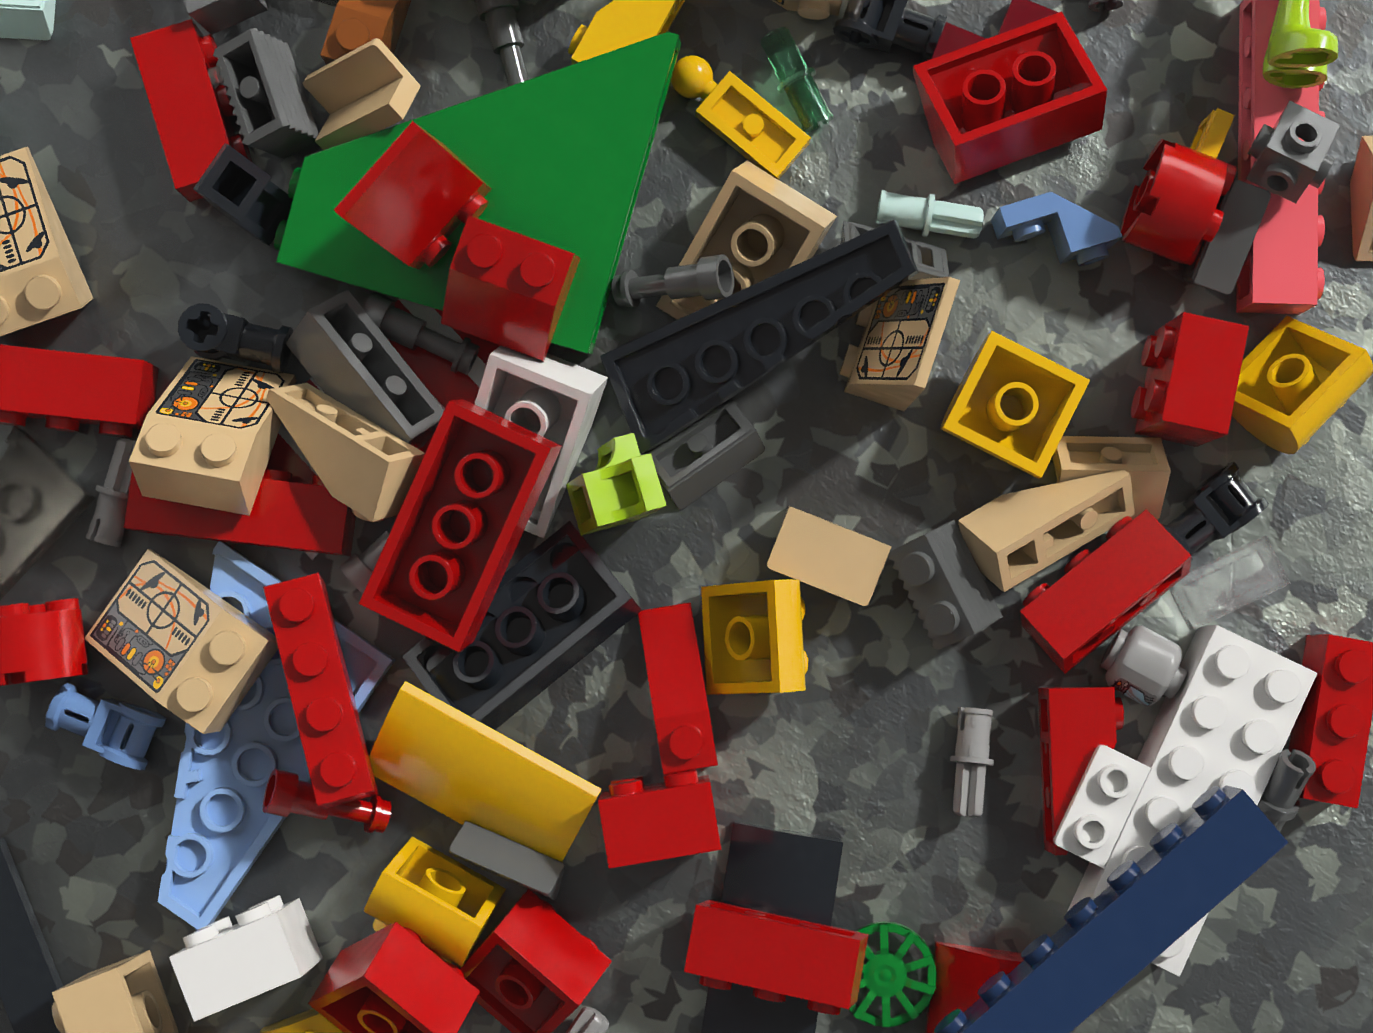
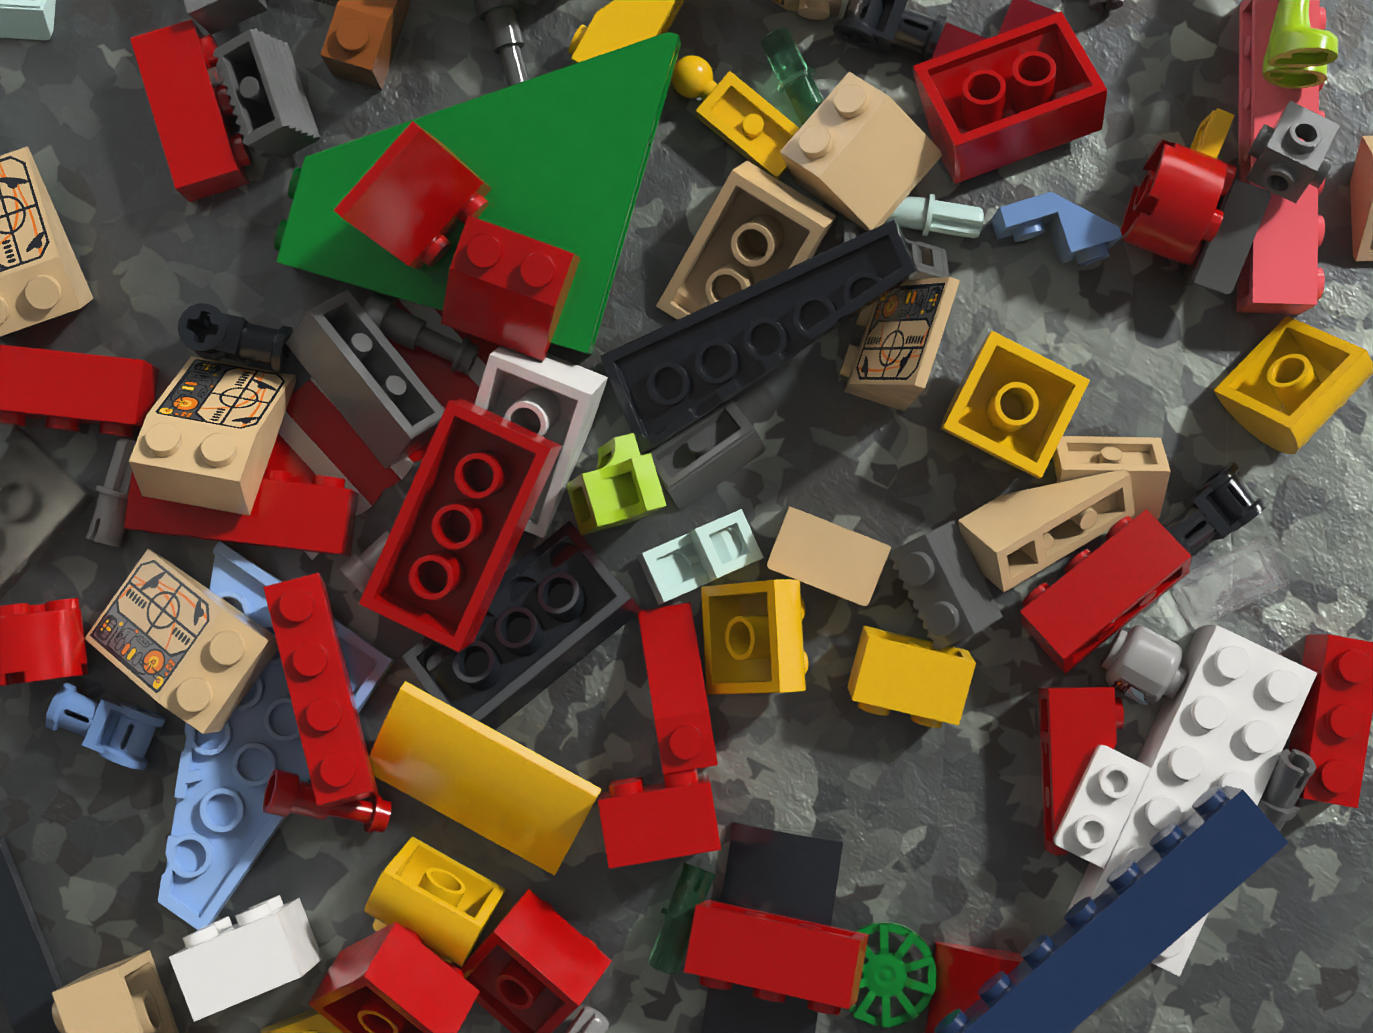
(244, 194): black slope -> none
(349, 453): tan slope -> none
(361, 93): tan panel -> none
(508, 860): dark grey slope -> none
(677, 924): none -> clear green axle
(700, 557): none -> light aqua slope
(708, 278): dark grey piece -> none
(860, 153): none -> tan slope
(910, 677): none -> yellow brick
(971, 760): light grey axle -> none
(1189, 379): red brick -> none

